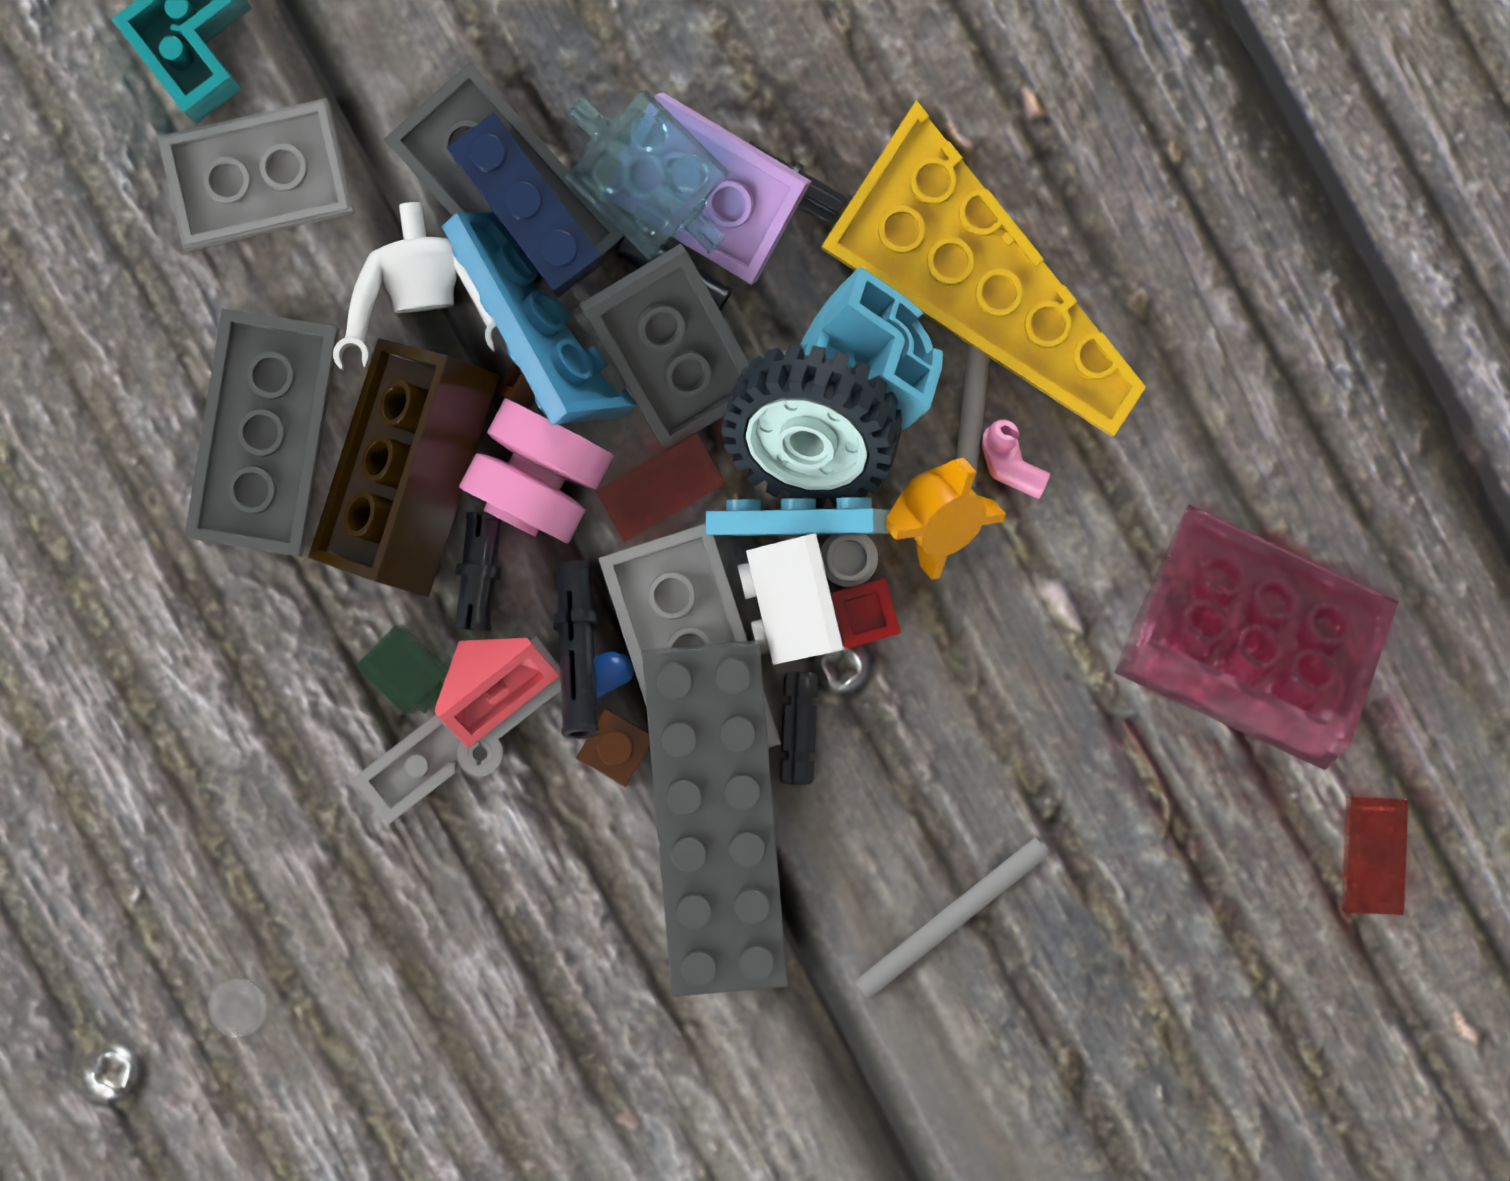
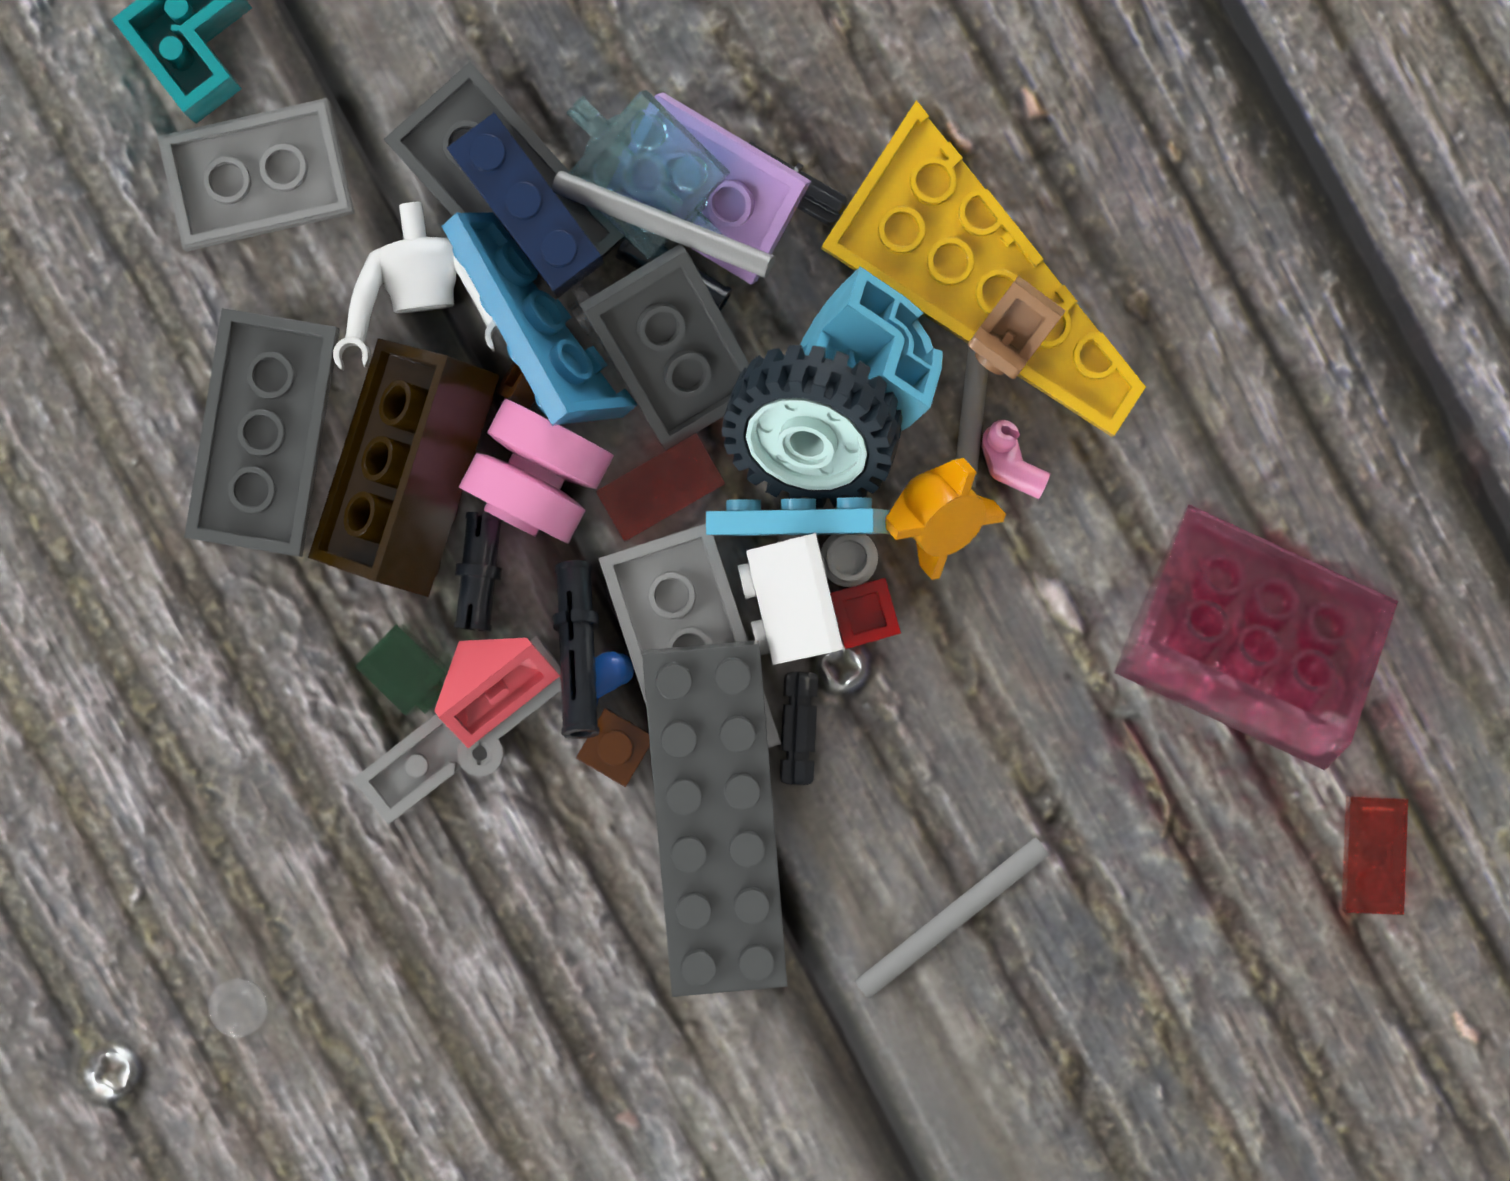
(663, 224): none -> light grey bar
(1015, 329): none -> medium nougat bracket

